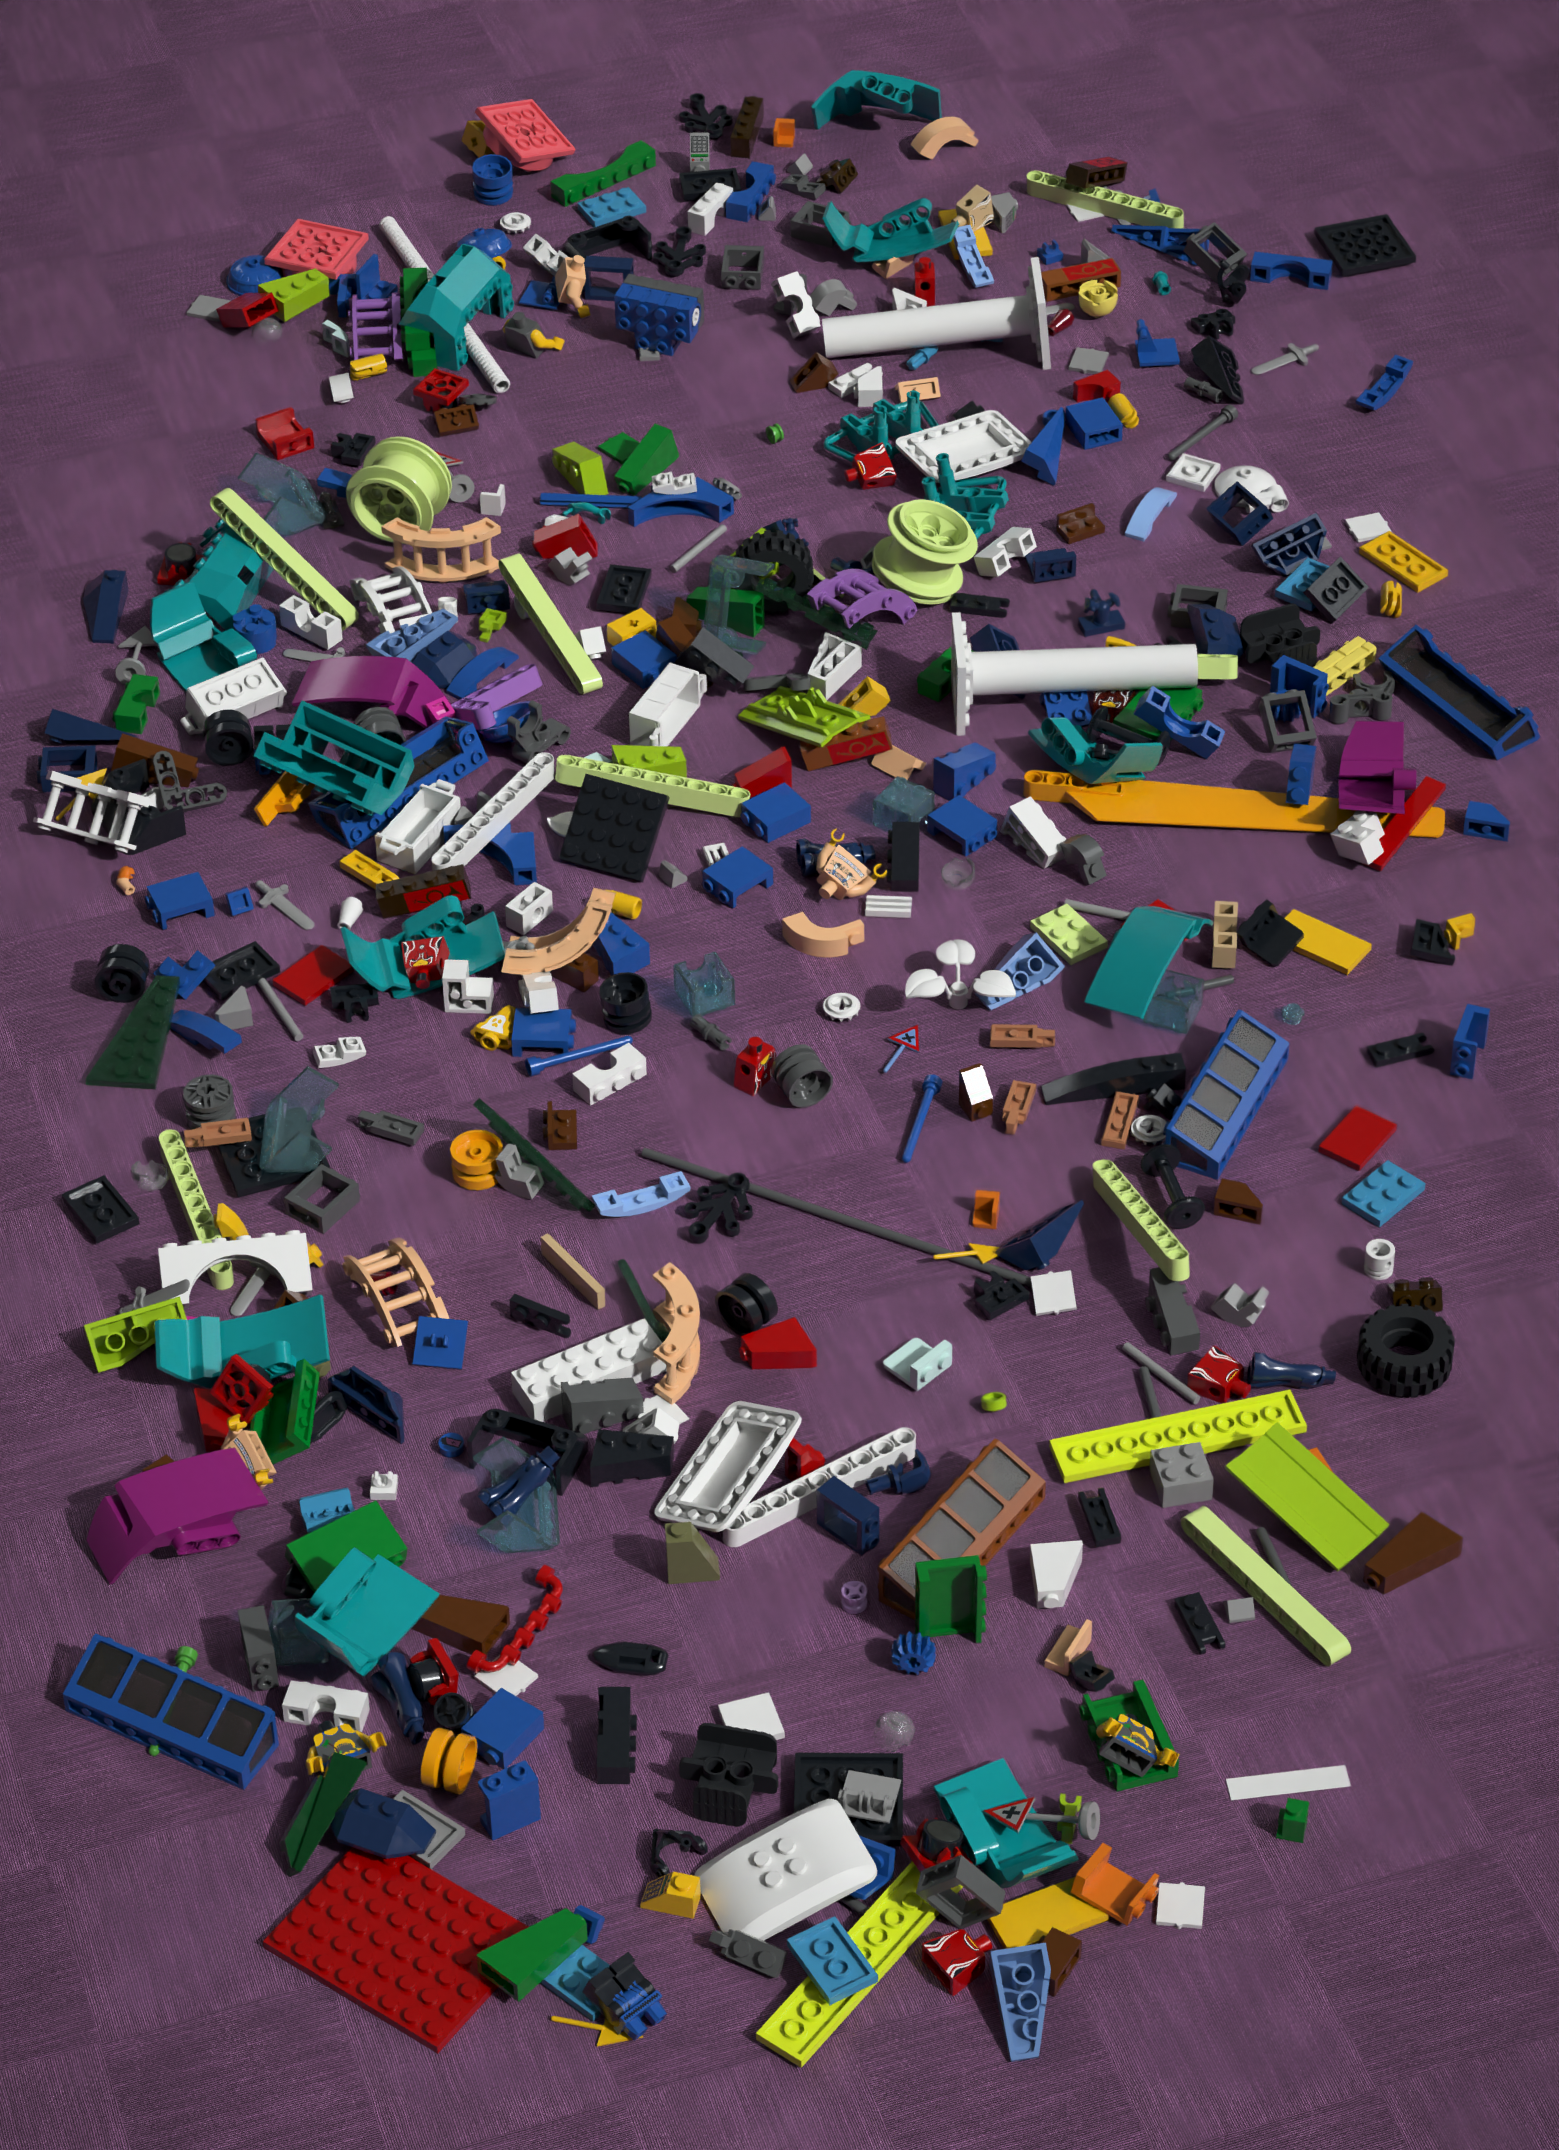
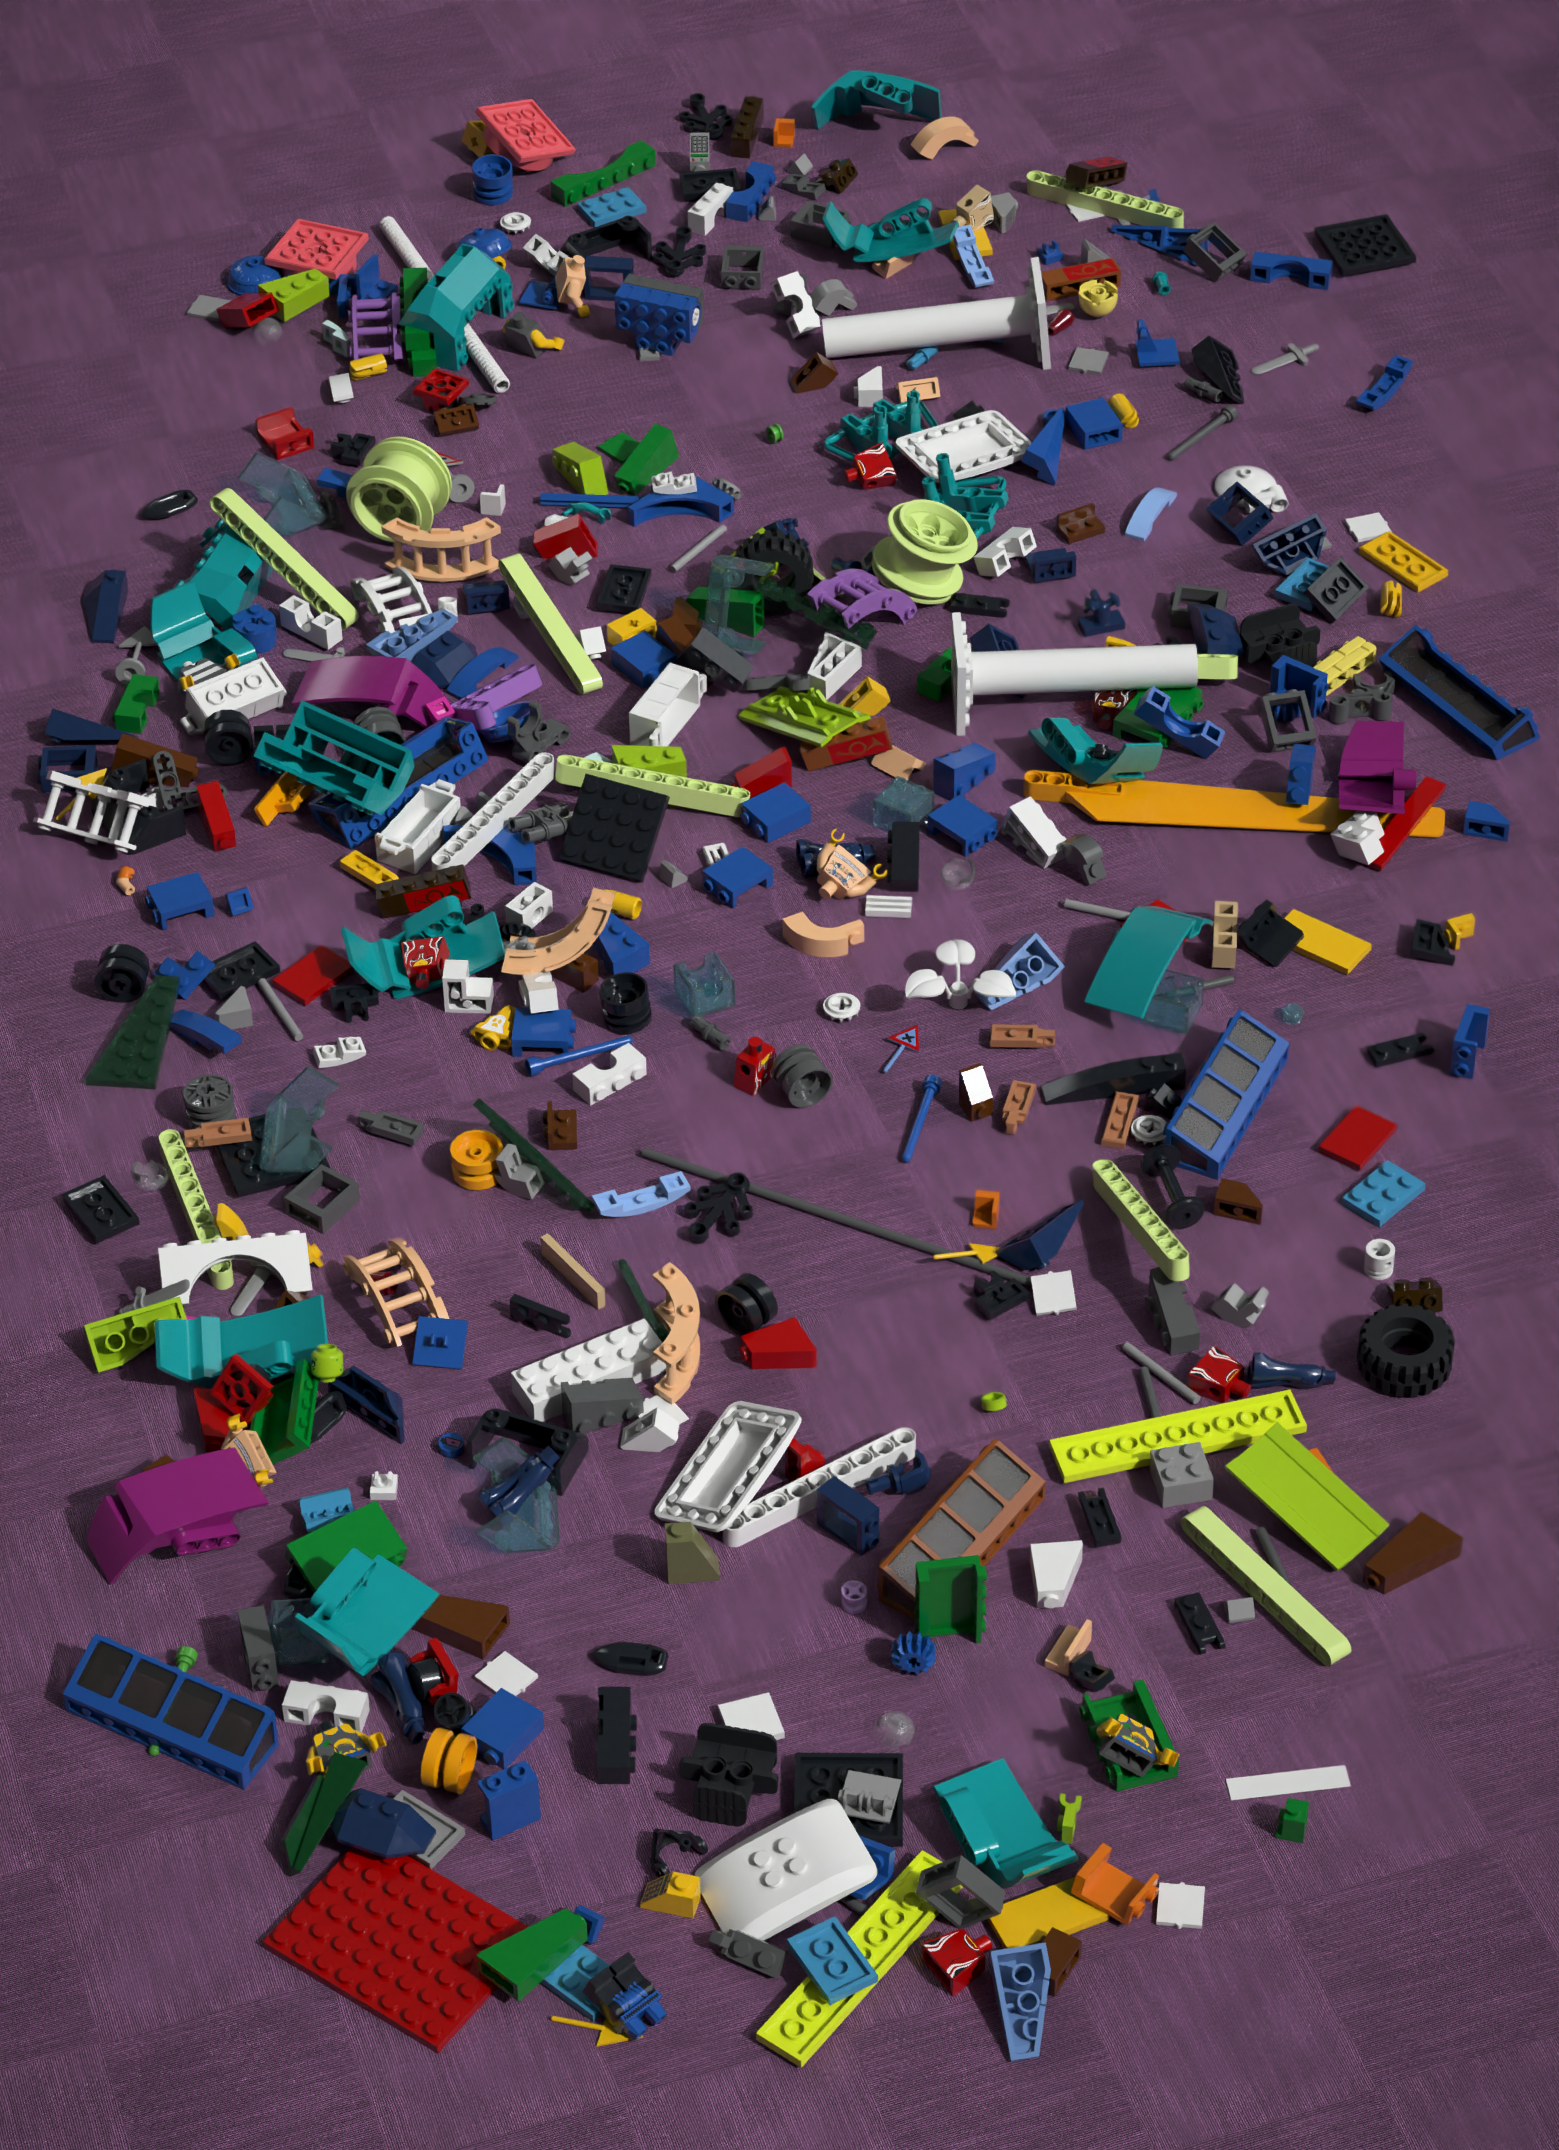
(170, 504): none -> black piece
(177, 563): piece -> none
(203, 670): none -> torso
(215, 816): none -> red slope
(276, 897): light grey sword -> none
(327, 1362): none -> lime head
(350, 911): white cone -> none
(491, 621): lime plate -> none
(515, 929): none -> black gear
(524, 1635): red bar -> none
(542, 823): none -> dark grey pin
(630, 1455): black wedge -> none
(845, 384): white hinge -> none
(904, 300): white slope -> none
(918, 1362): light aqua bracket -> none
(925, 277): red torso -> none
(937, 1842): piece -> none
(1015, 1813): light grey piece -> none
(1069, 705): blue bracket -> none
(1069, 934): yellowish green plate -> none
(1096, 386): red arch -> none
(1100, 725): black hose -> none
(1193, 472): white tile -> none
(1215, 322): black plate -> none
(1235, 281): black helmet -> none

